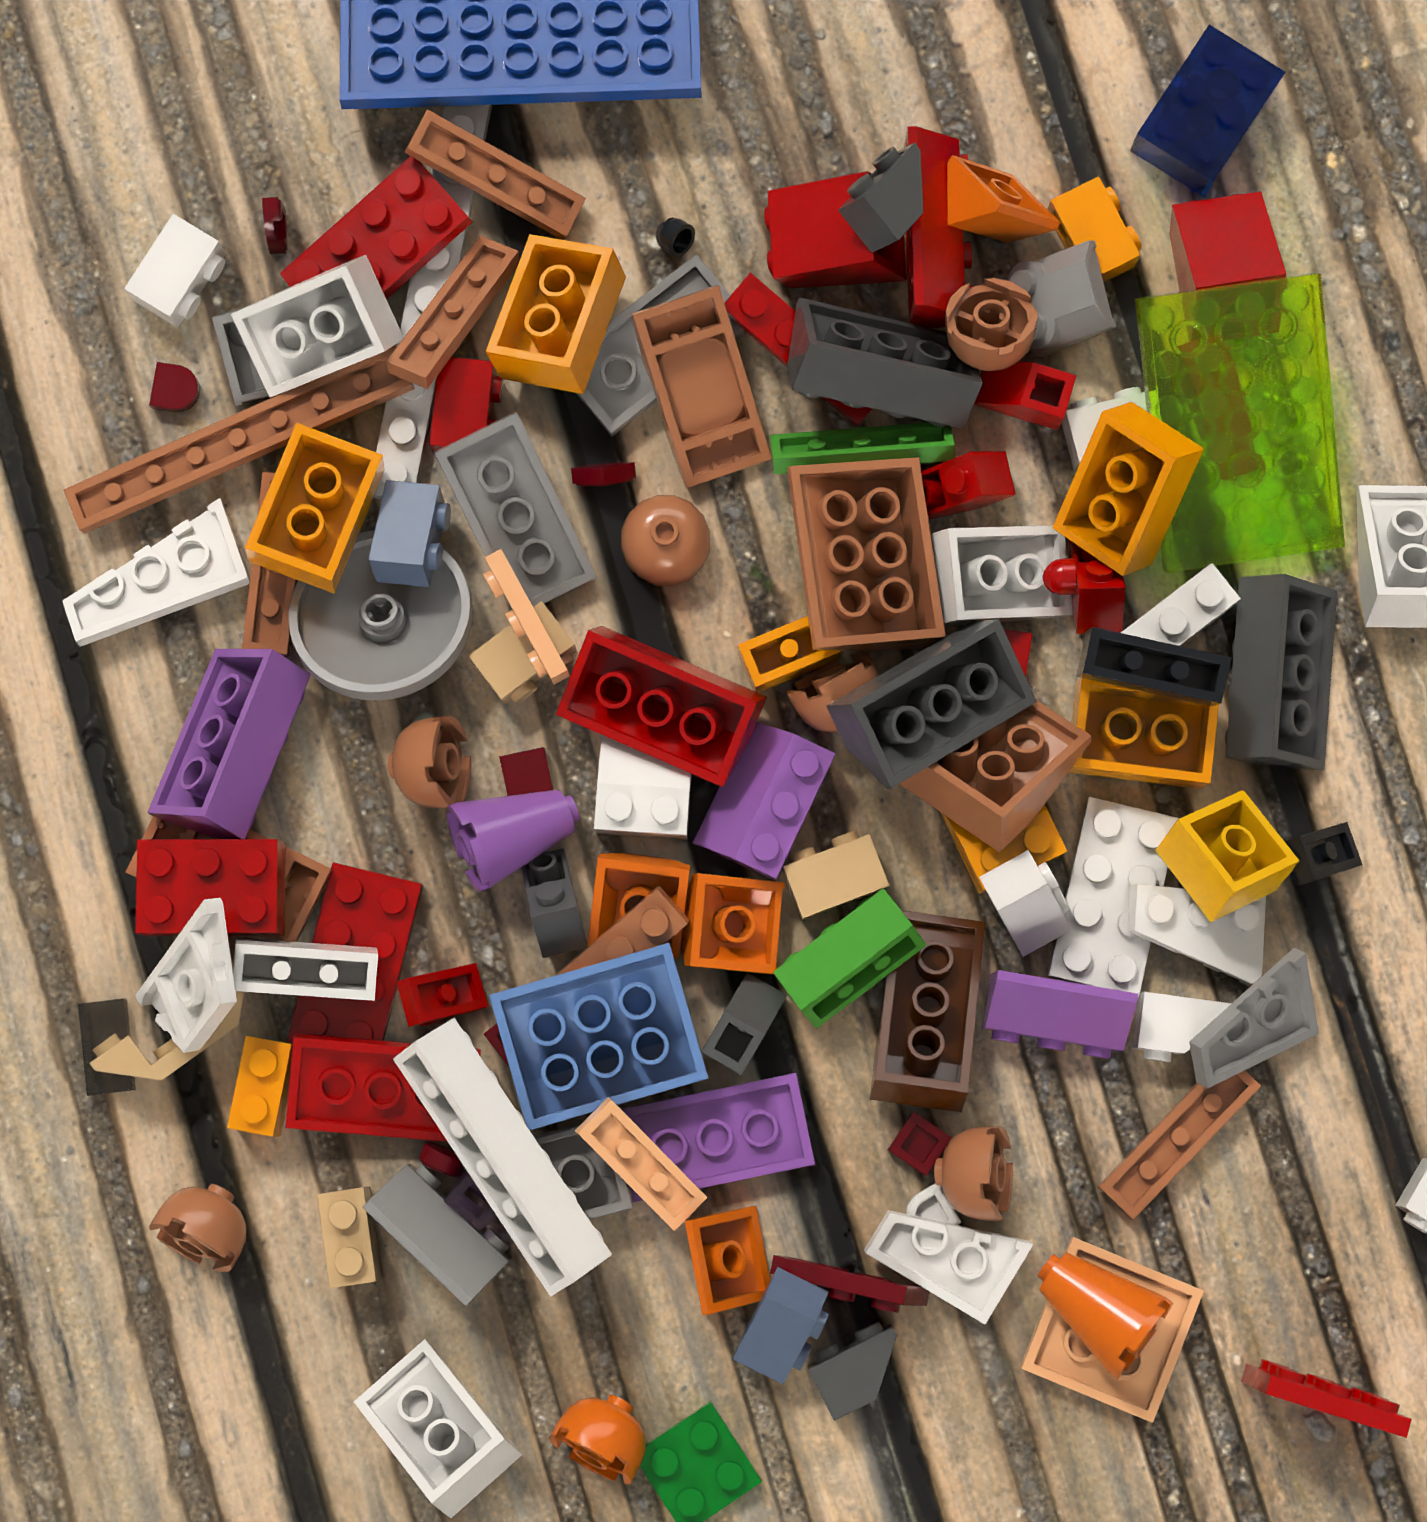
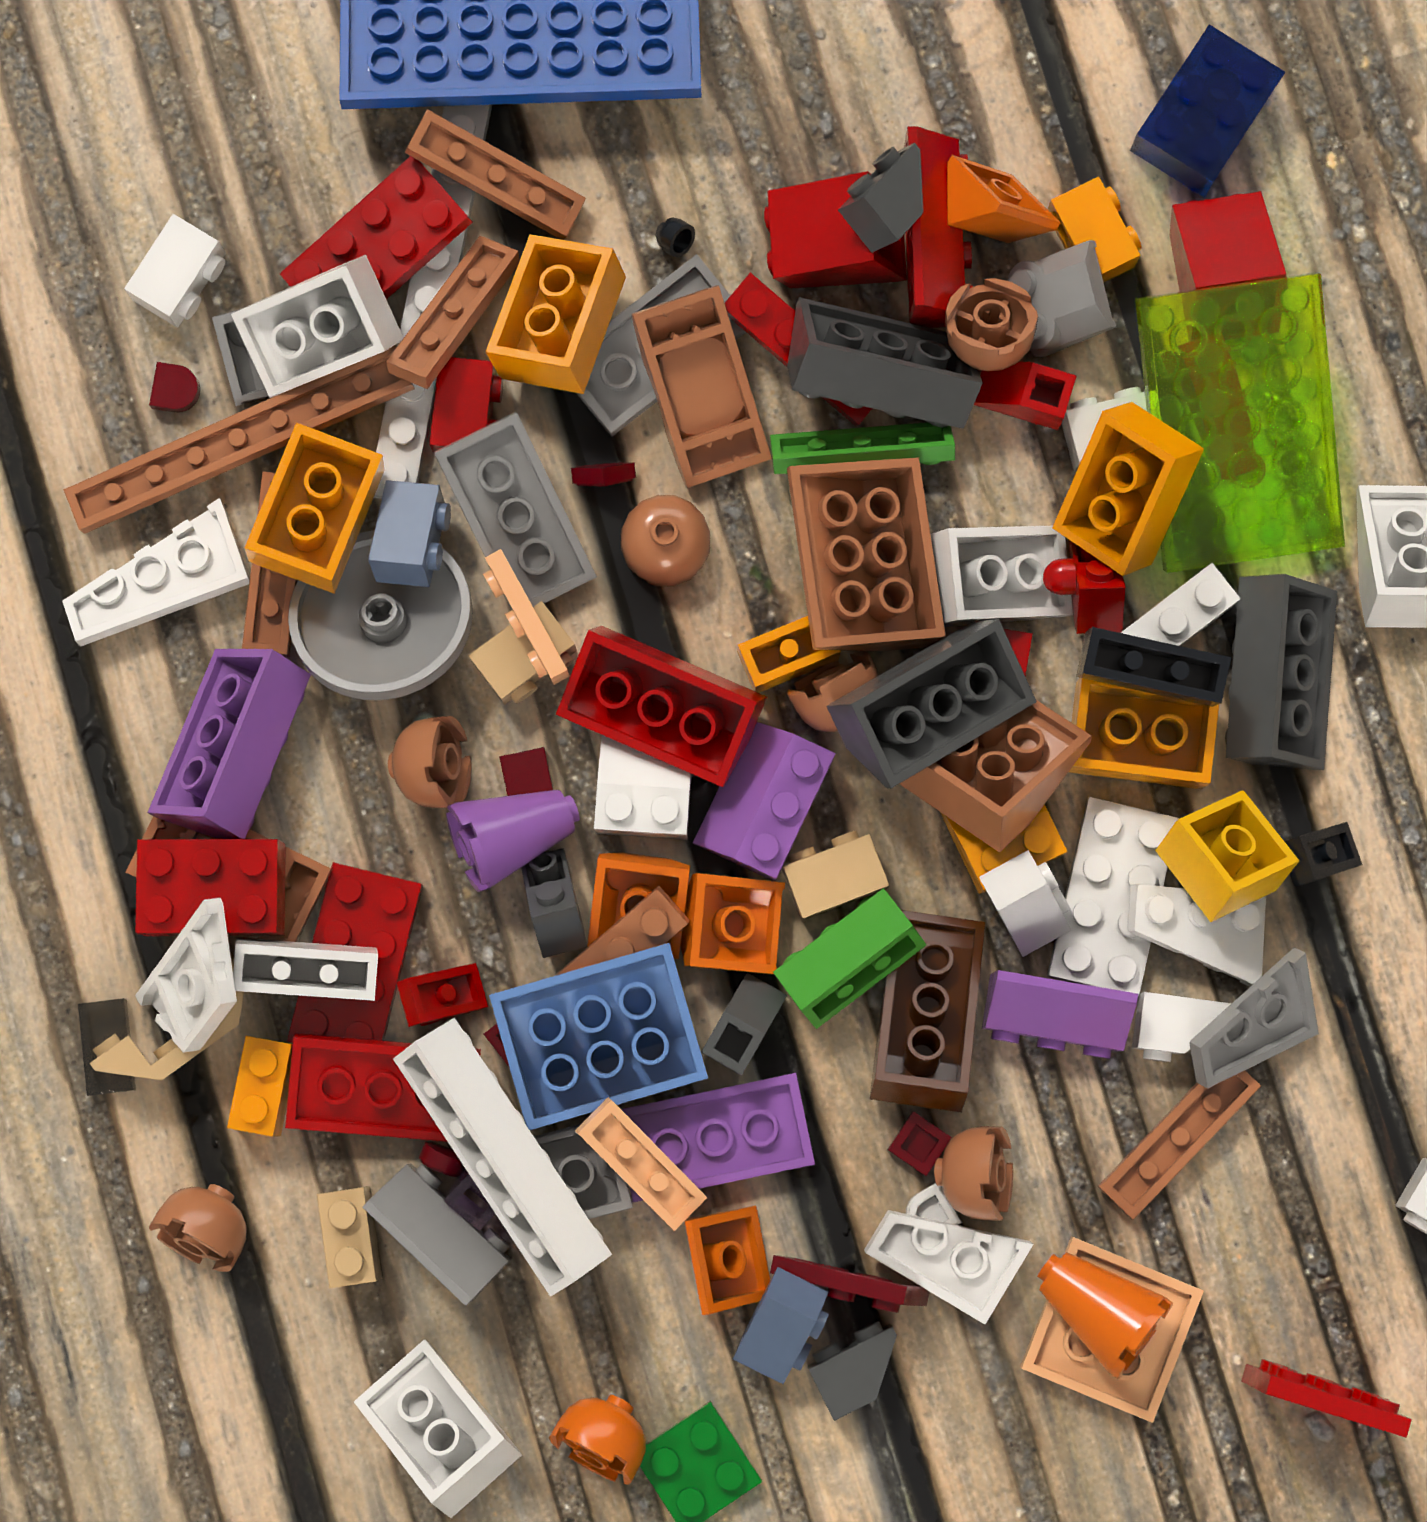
(275, 225): dark red tile -> none
(967, 483): red slope -> none

